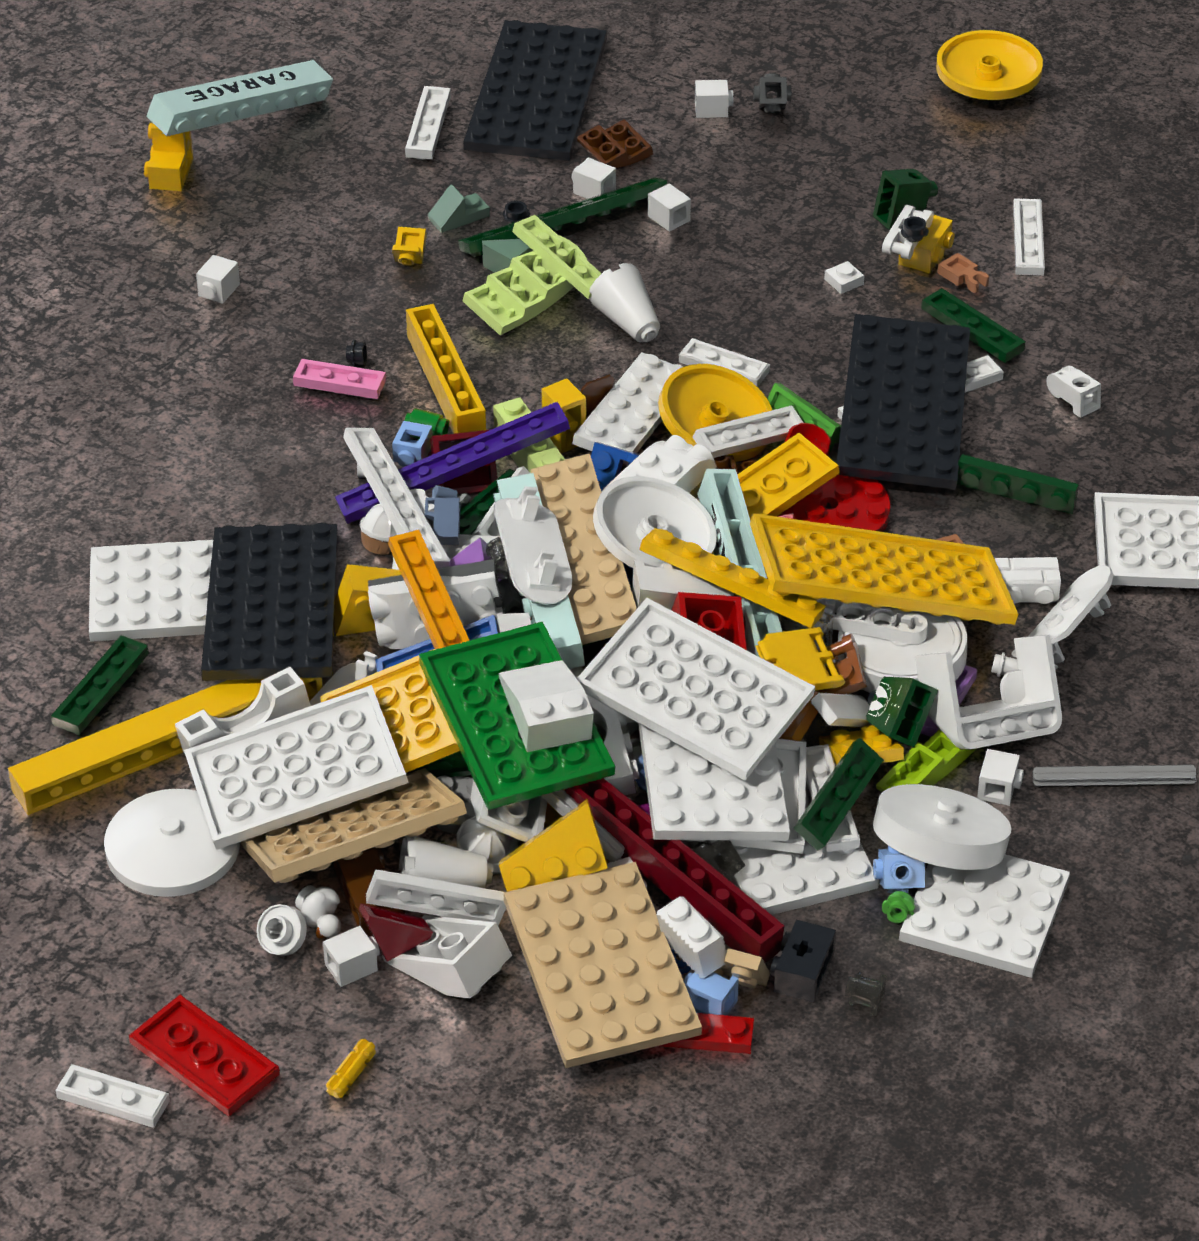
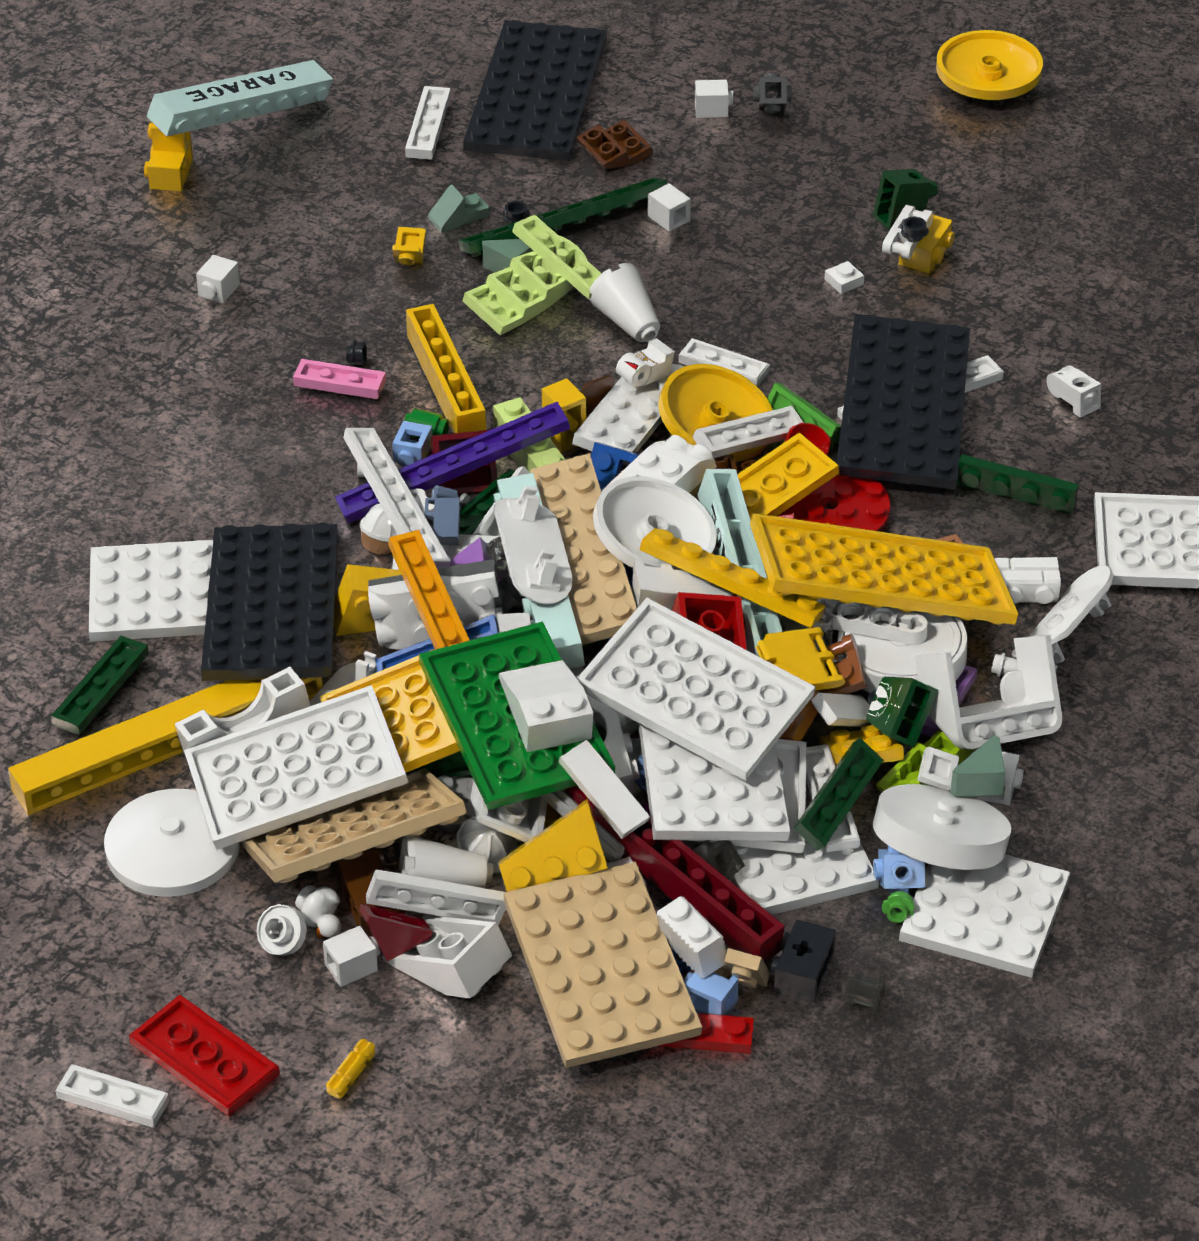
(593, 178): white brick -> none
(604, 789): none -> white tile
(647, 364): none -> white leg
(937, 768): none -> white tile
(962, 270): nougat plate -> none
(981, 772): none -> sand green slope
(983, 330): dark green plate -> none
(1028, 237): white tile -> none
(1114, 775): light grey axle -> none

